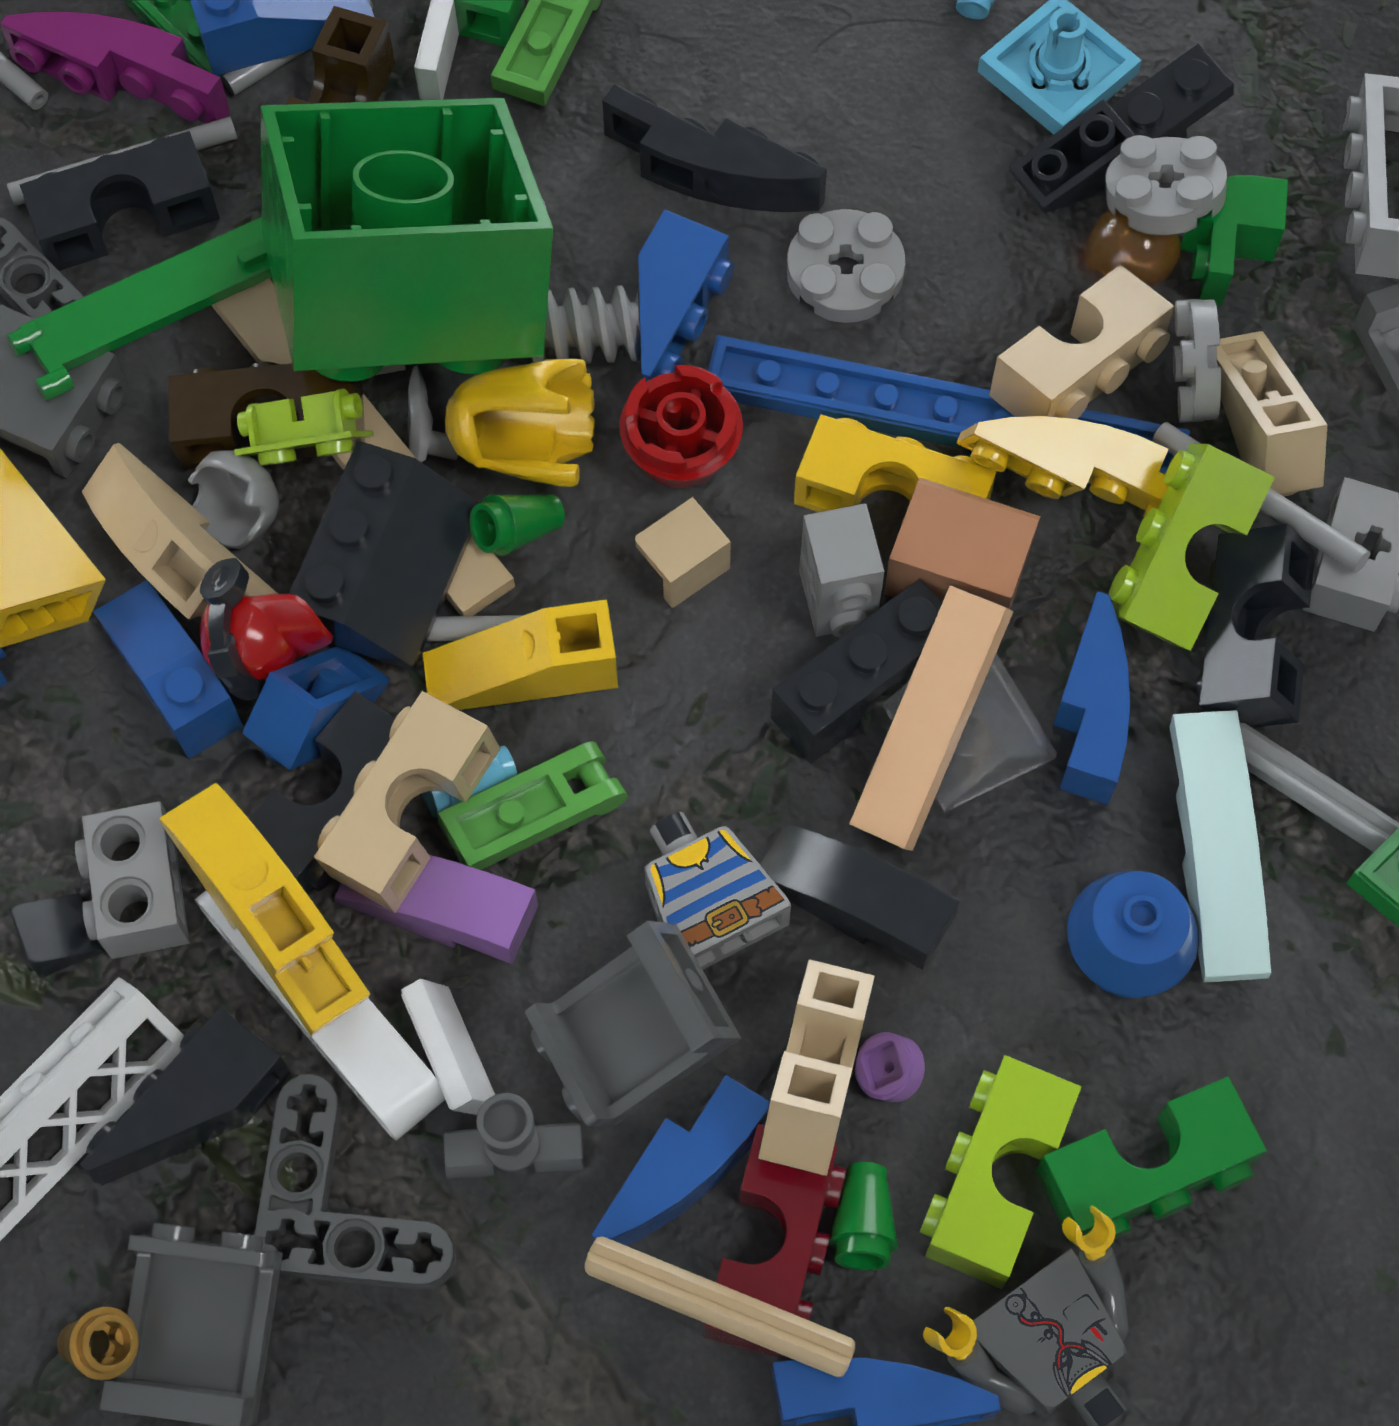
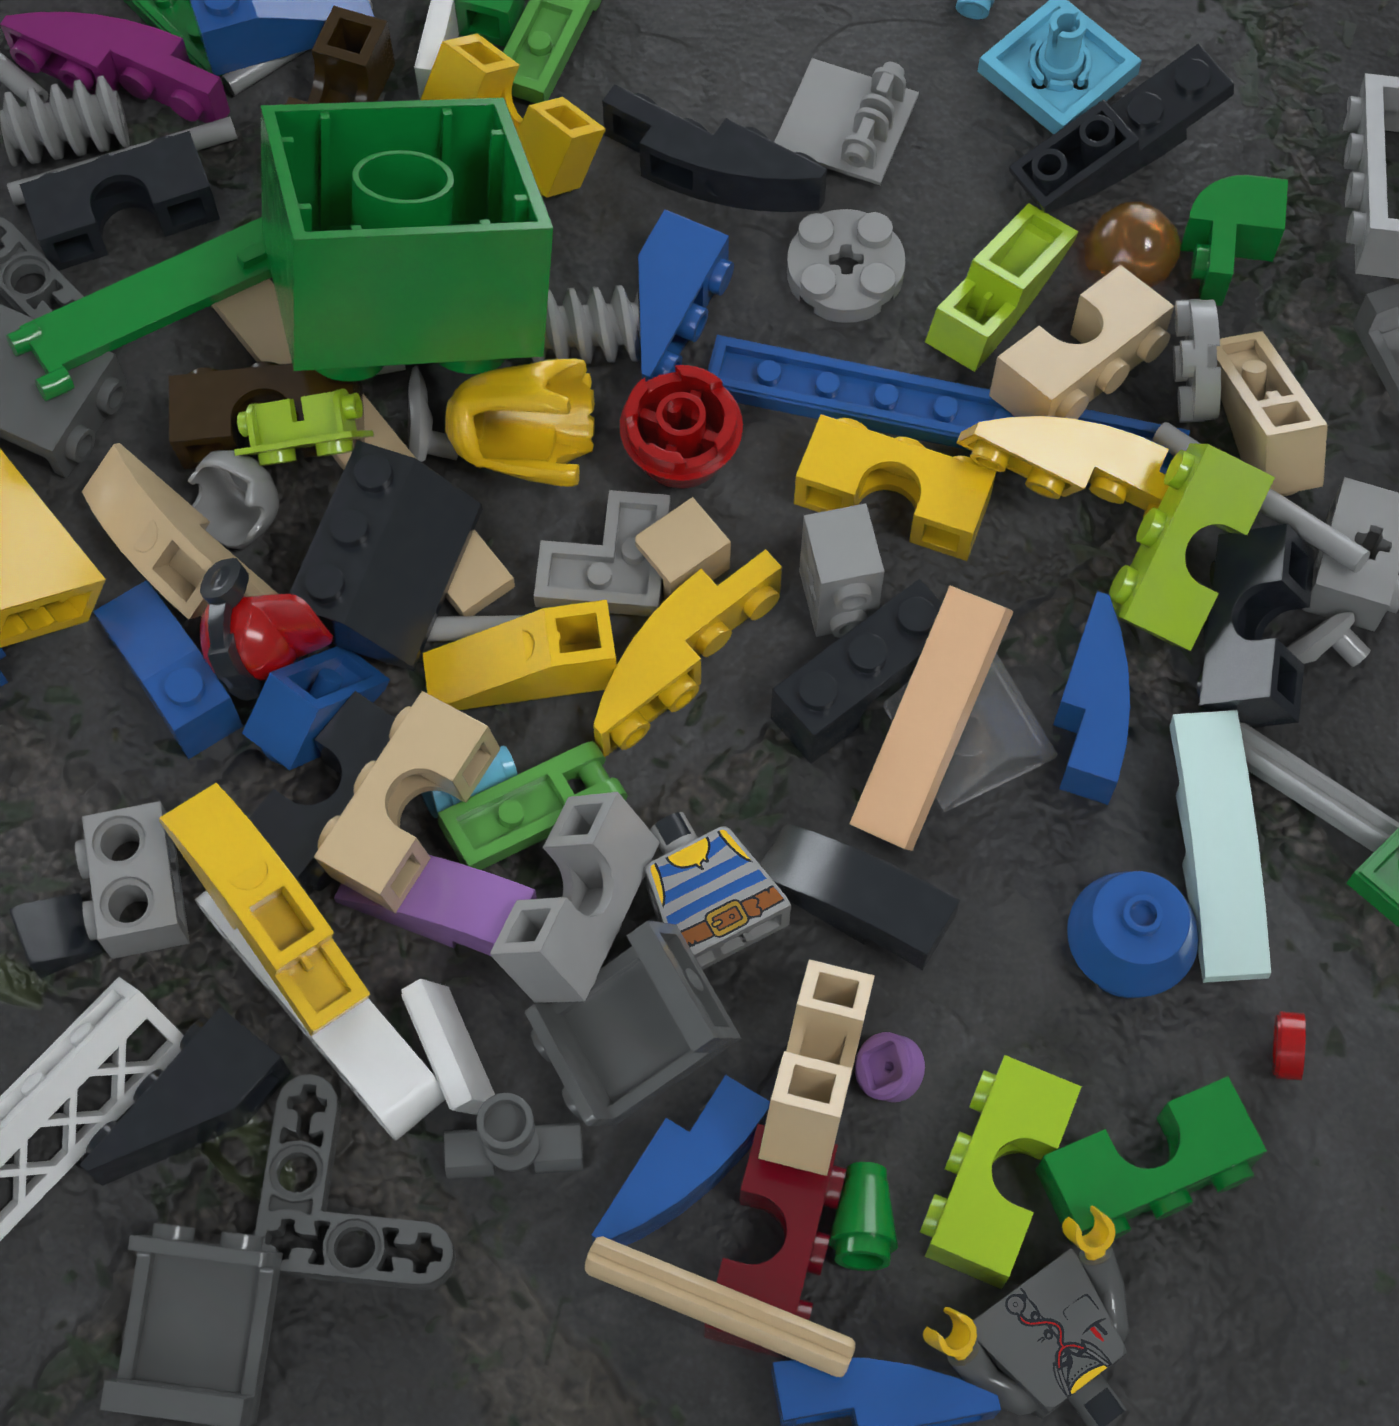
(61, 121): none -> light grey piece
(112, 1343): pearl gold cone -> none
(512, 521): green cone -> none
(553, 133): none -> yellow arch
(561, 942): none -> light grey arch
(608, 571): none -> light grey plate
(663, 658): none -> yellow slope
(849, 118): none -> light grey hinge
(960, 544): nougat slope -> none
(999, 286): none -> lime slope
(1144, 163): light grey plate -> none
(1289, 1045): none -> red tile
(1329, 633): none -> light grey bar

